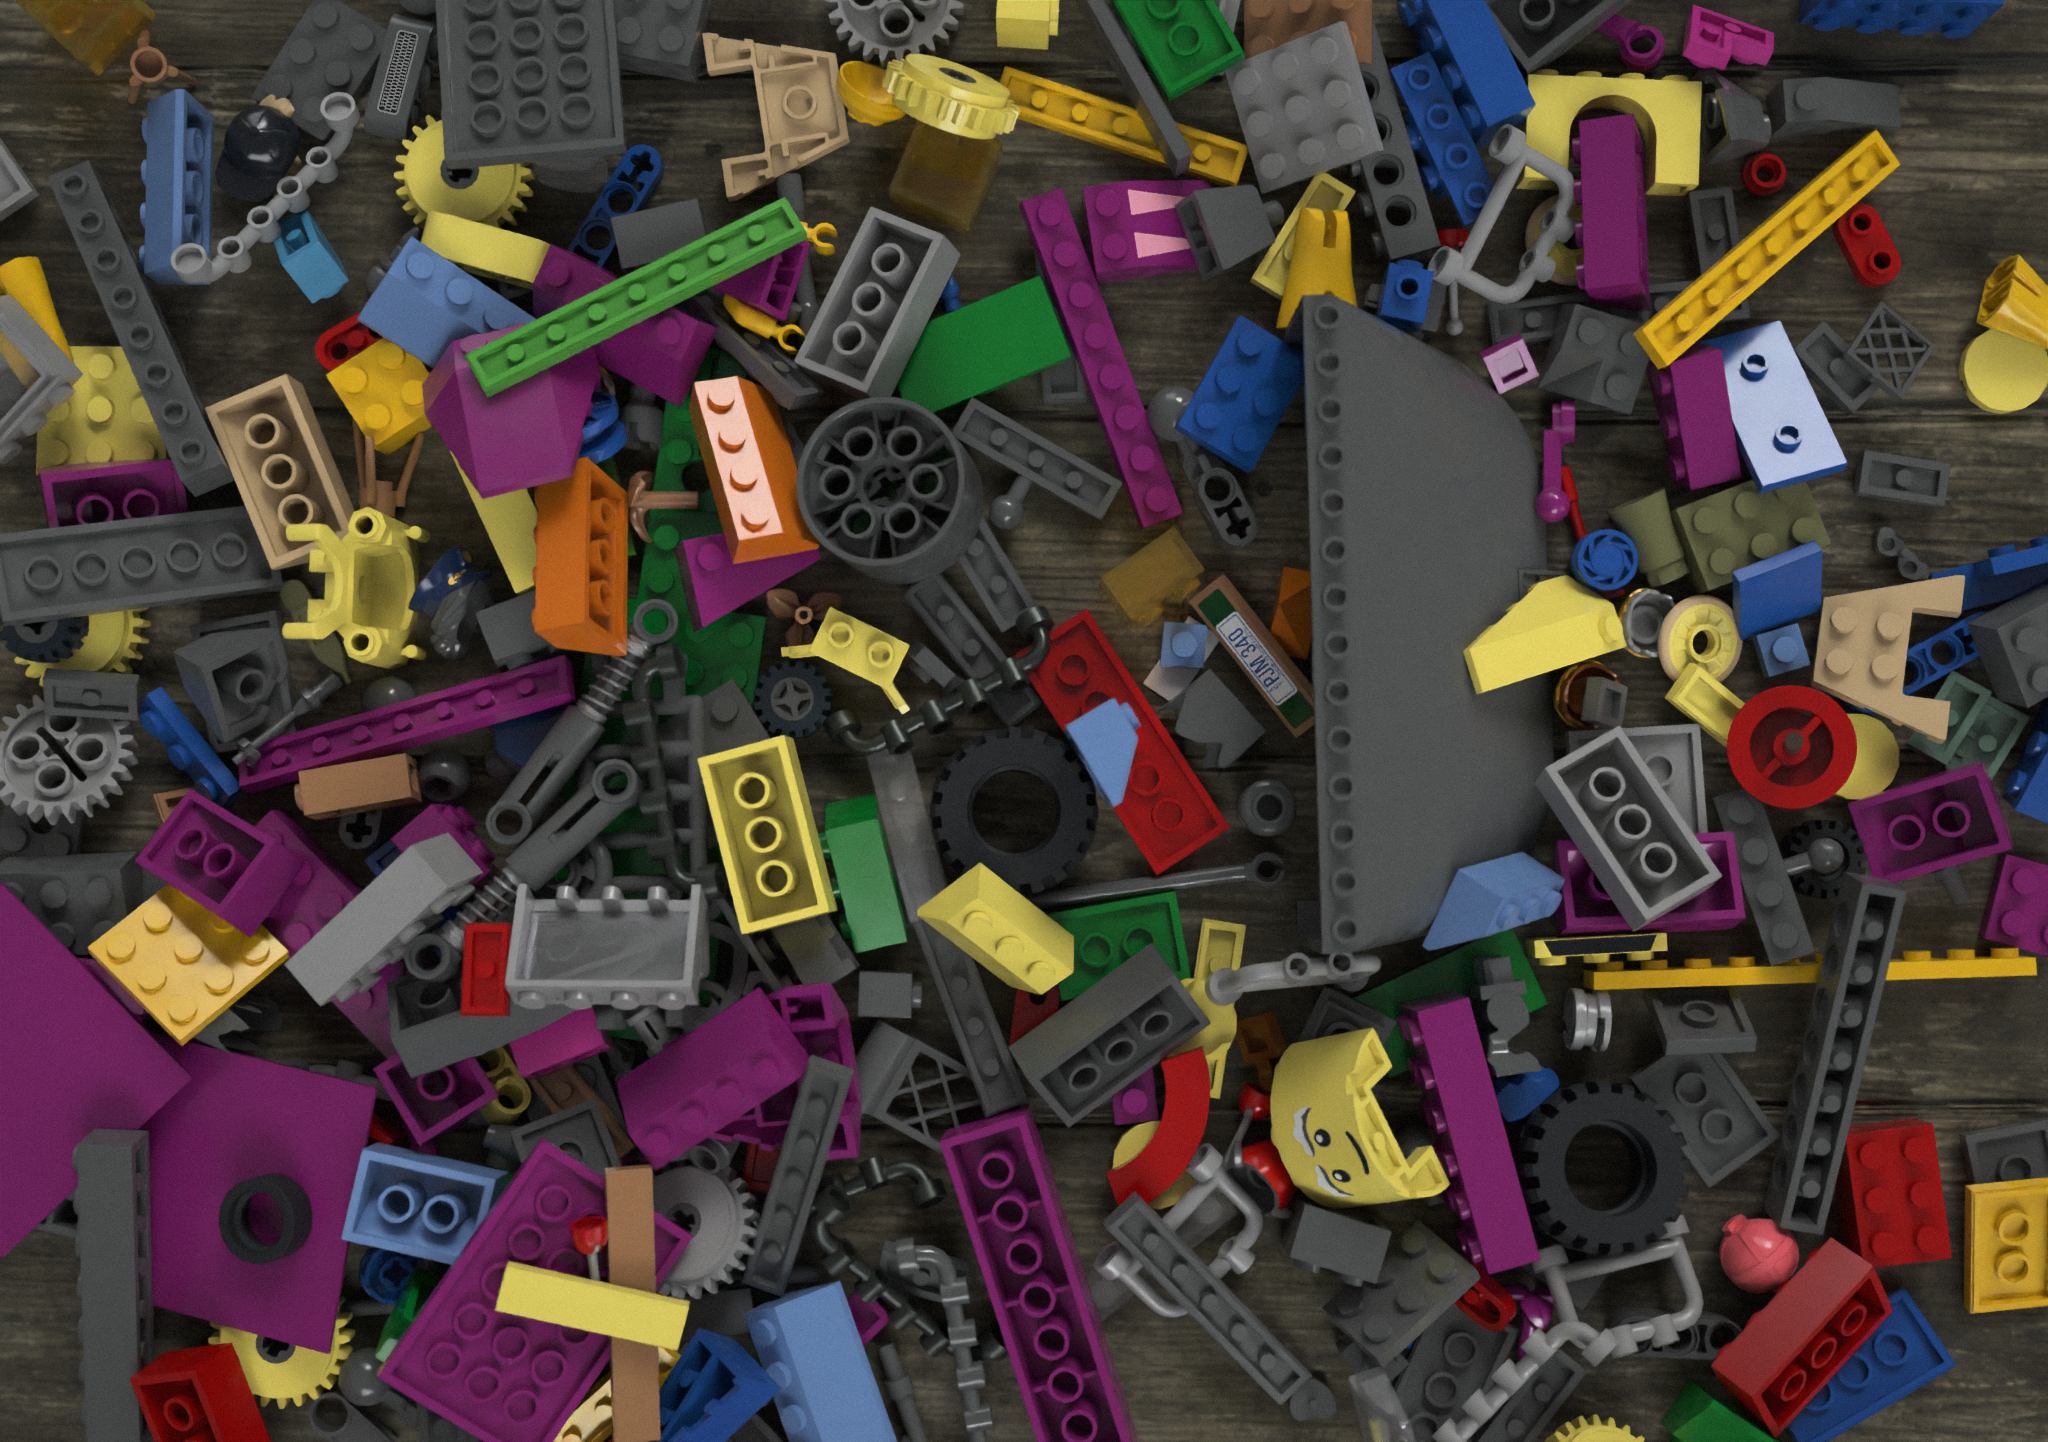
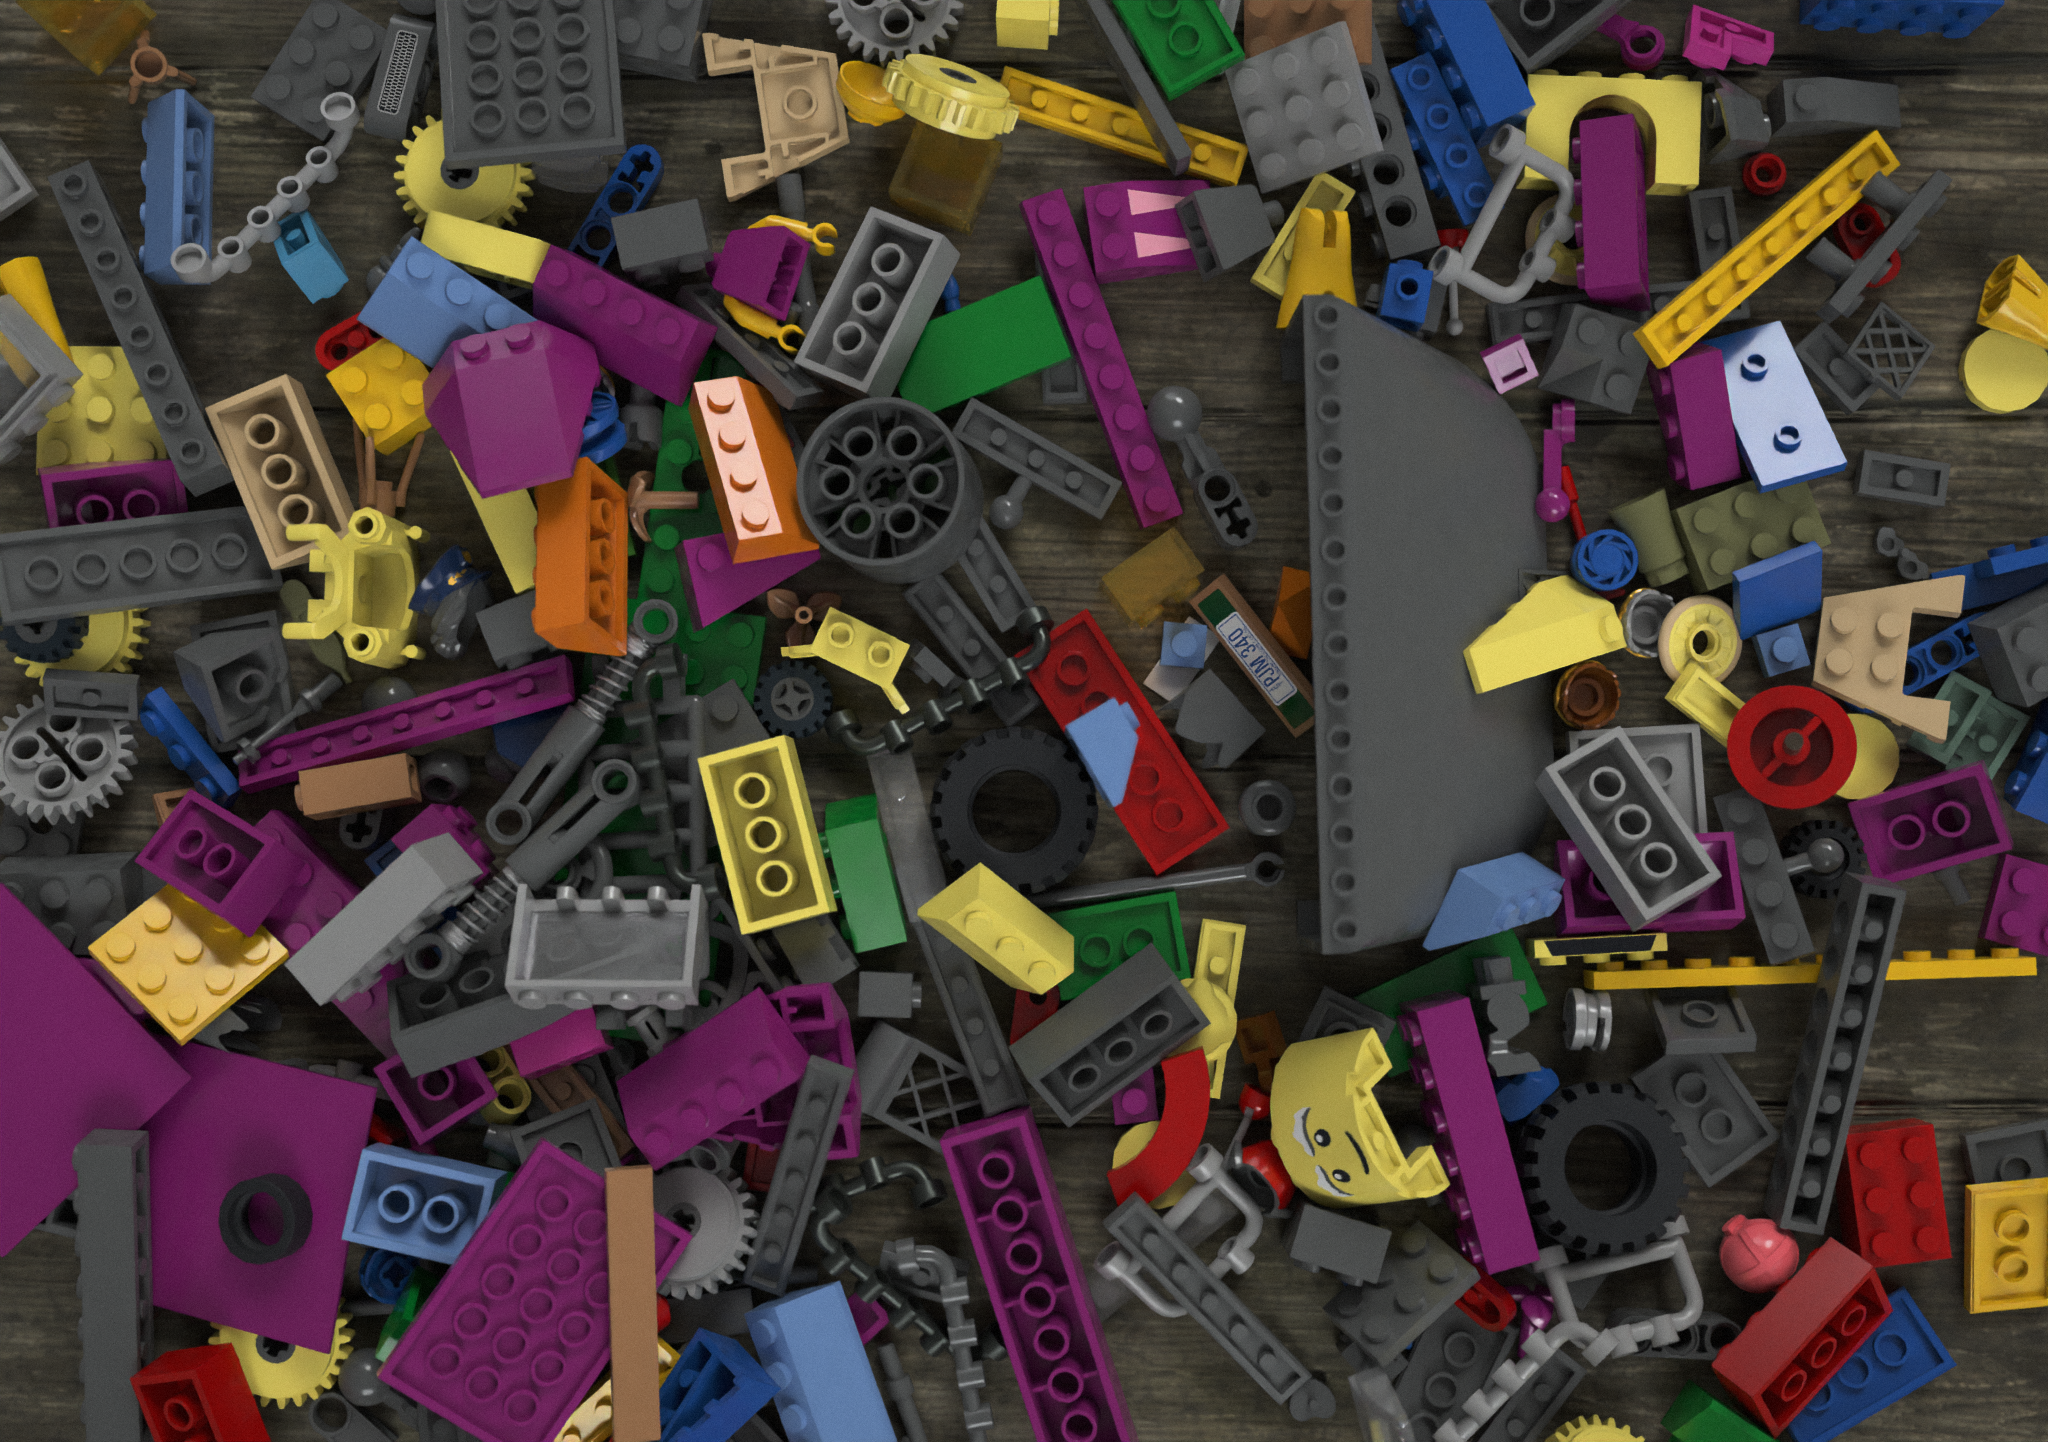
(259, 151): black hair -> none
(485, 970): red plate -> none
(589, 1237): red hinge -> none
(592, 1305): light yellow tile -> none
(635, 297): bright green tile -> none
(1243, 394): blue plate -> none
(1346, 975): light grey bar -> none
(1604, 702): dark grey plate -> none
(1904, 213): none -> dark grey plate

